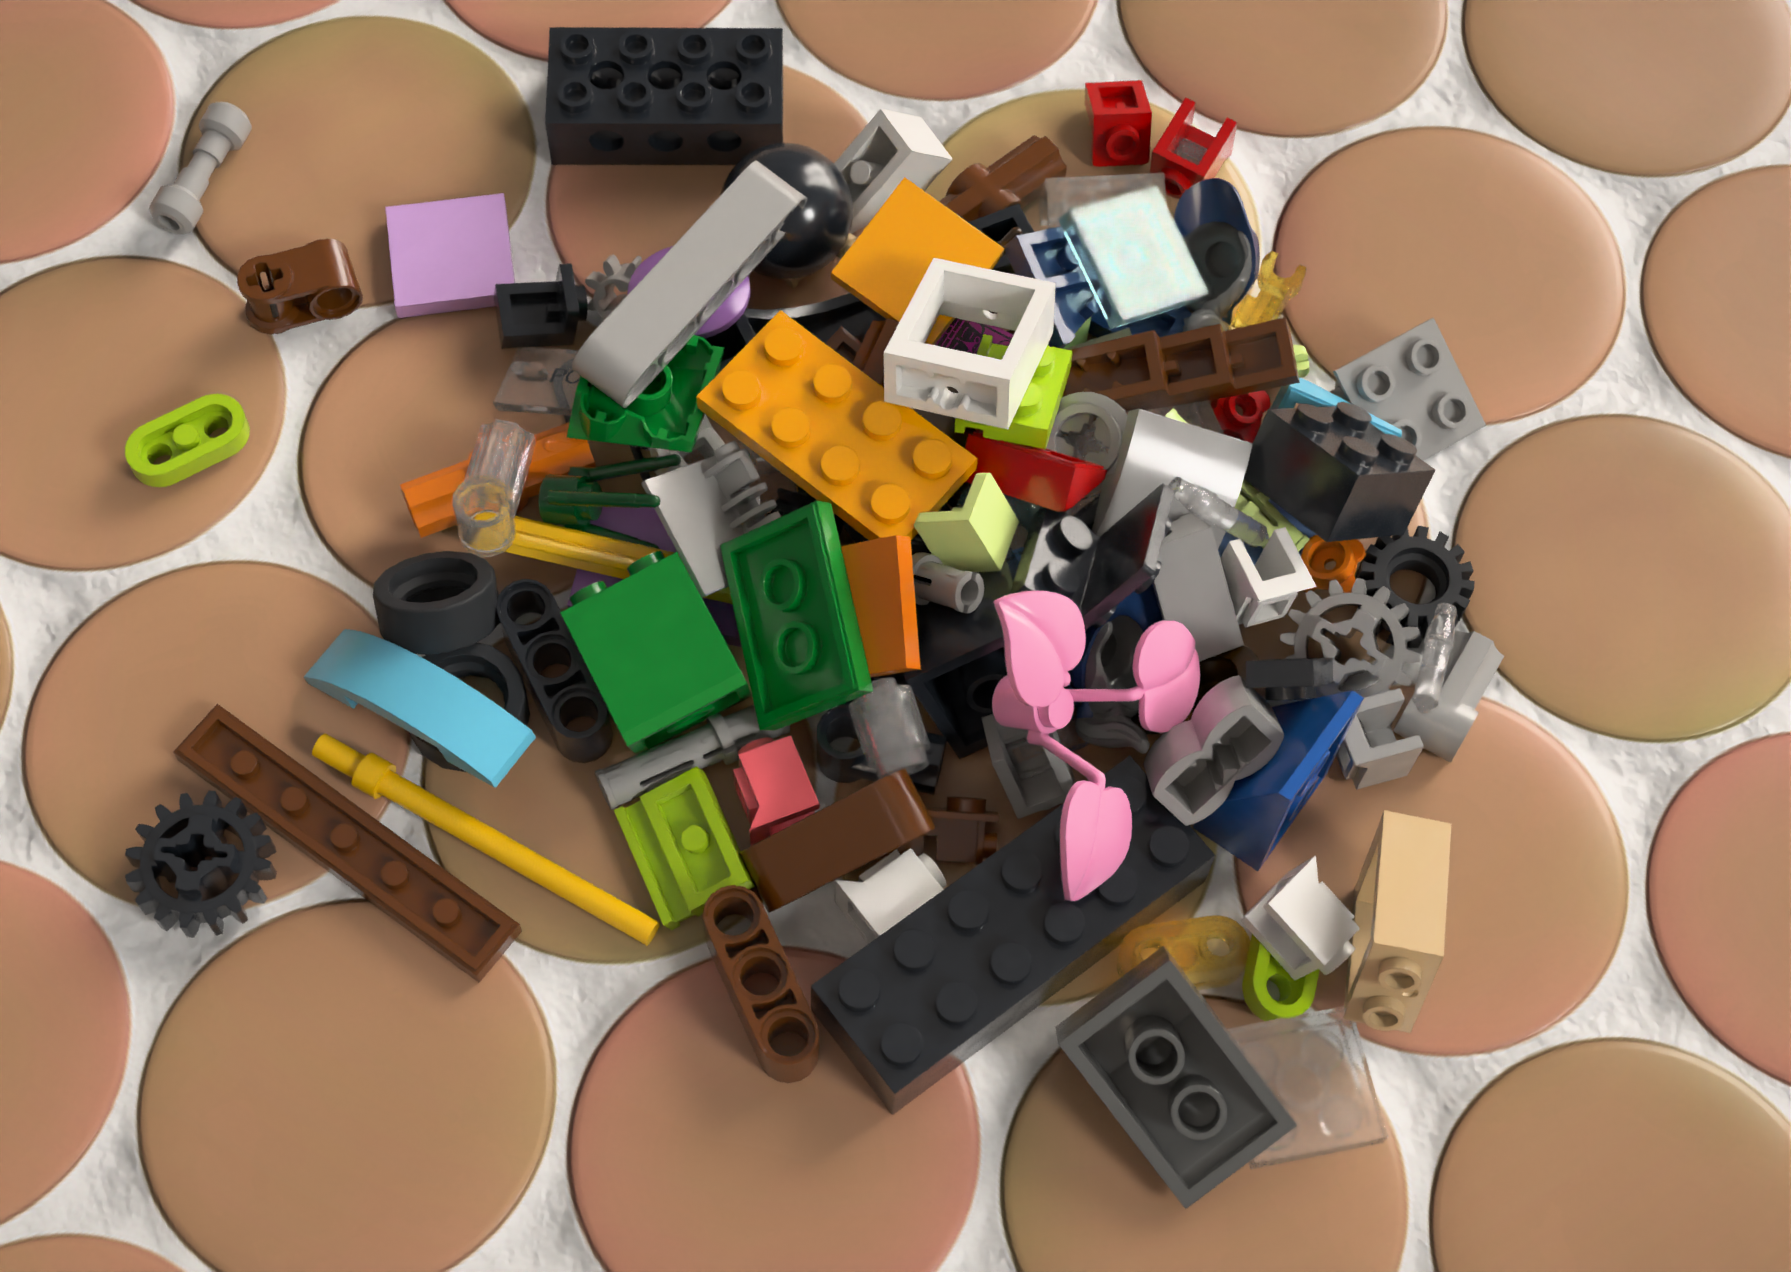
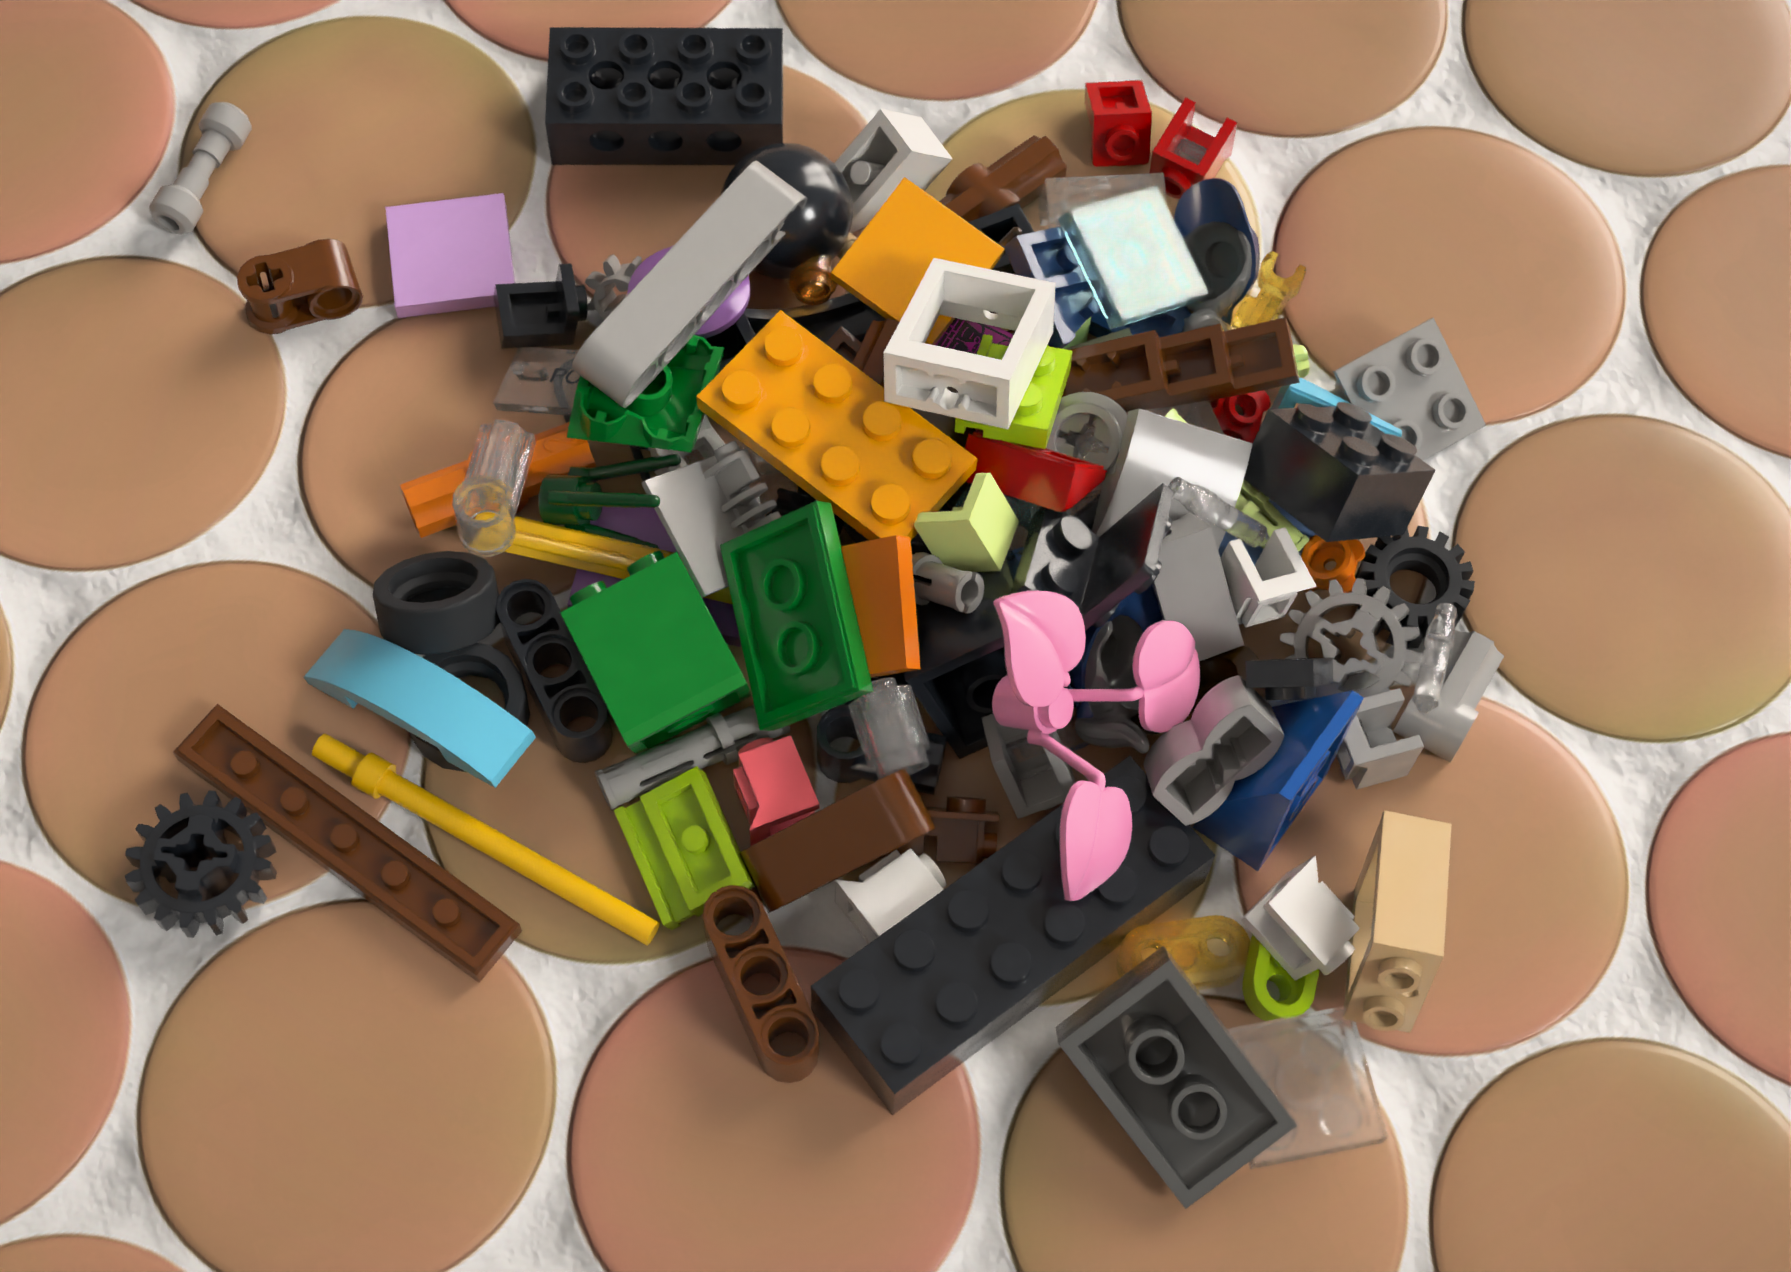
(187, 439): lime plate -> none
(812, 280): none -> clear orange pin

